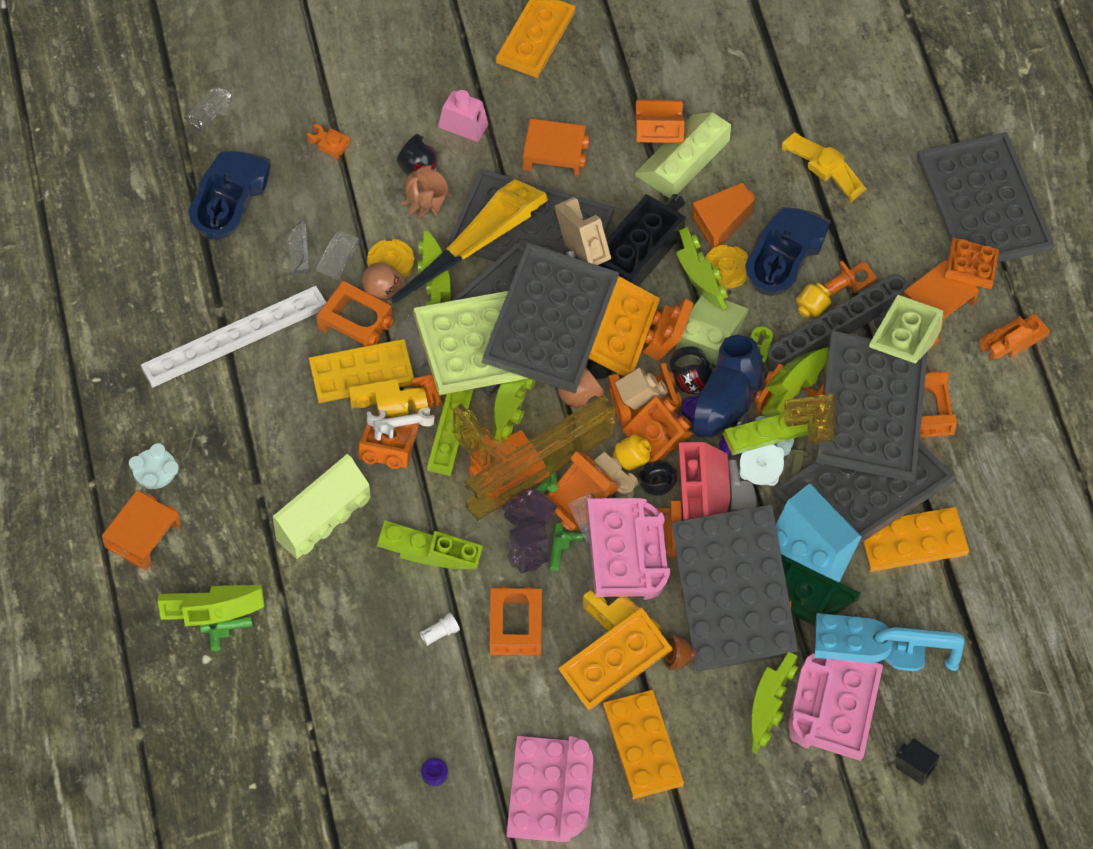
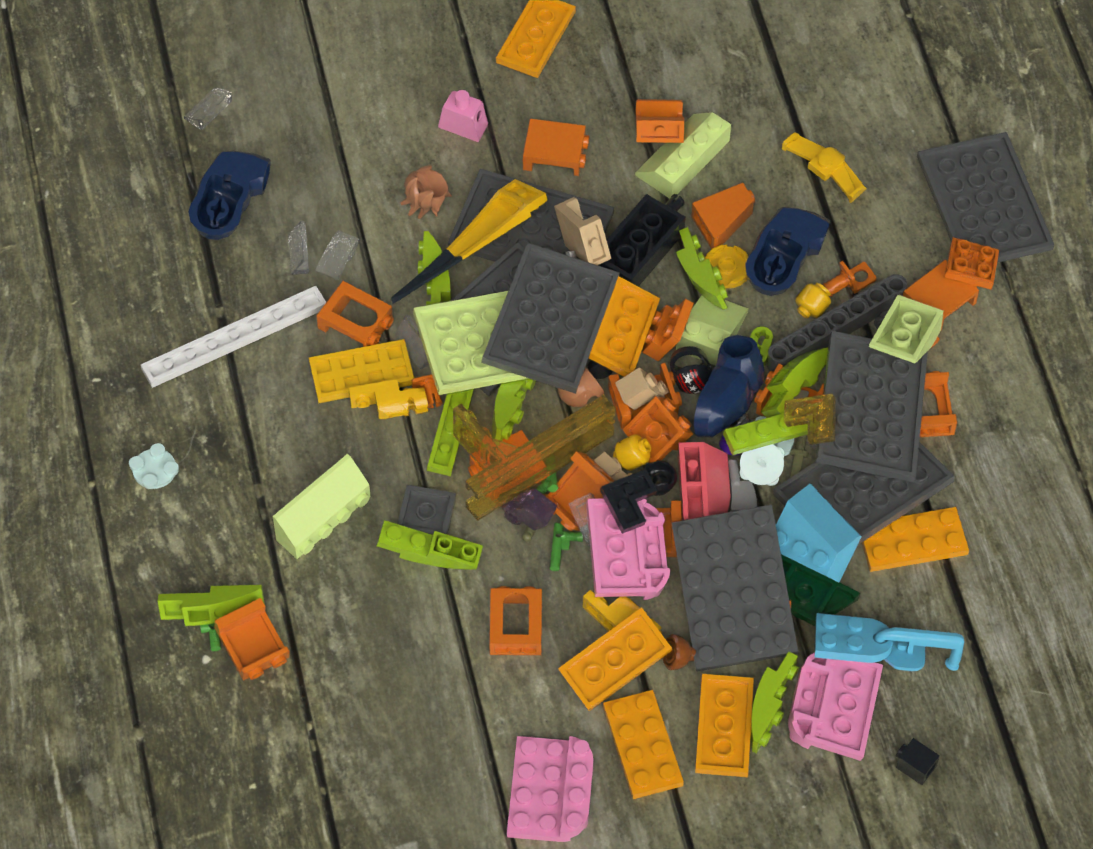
(140, 528): orange panel -> none
(251, 640): none -> orange panel
(329, 142): orange plate -> none
(382, 281): nougat helmet -> none
(387, 426): white bar -> none
(390, 451): orange plate -> none
(395, 254): yellow tile -> none
(416, 155): black helmet -> none
(427, 509): none -> dark grey plate
(434, 772): dark purple tile -> none
(440, 629): white pin -> none
(528, 546): clear purple brick -> none
(623, 496): none -> black plate
(689, 407): dark purple tile -> none
(724, 725): none -> light orange plate
(1014, 337): orange plate -> none

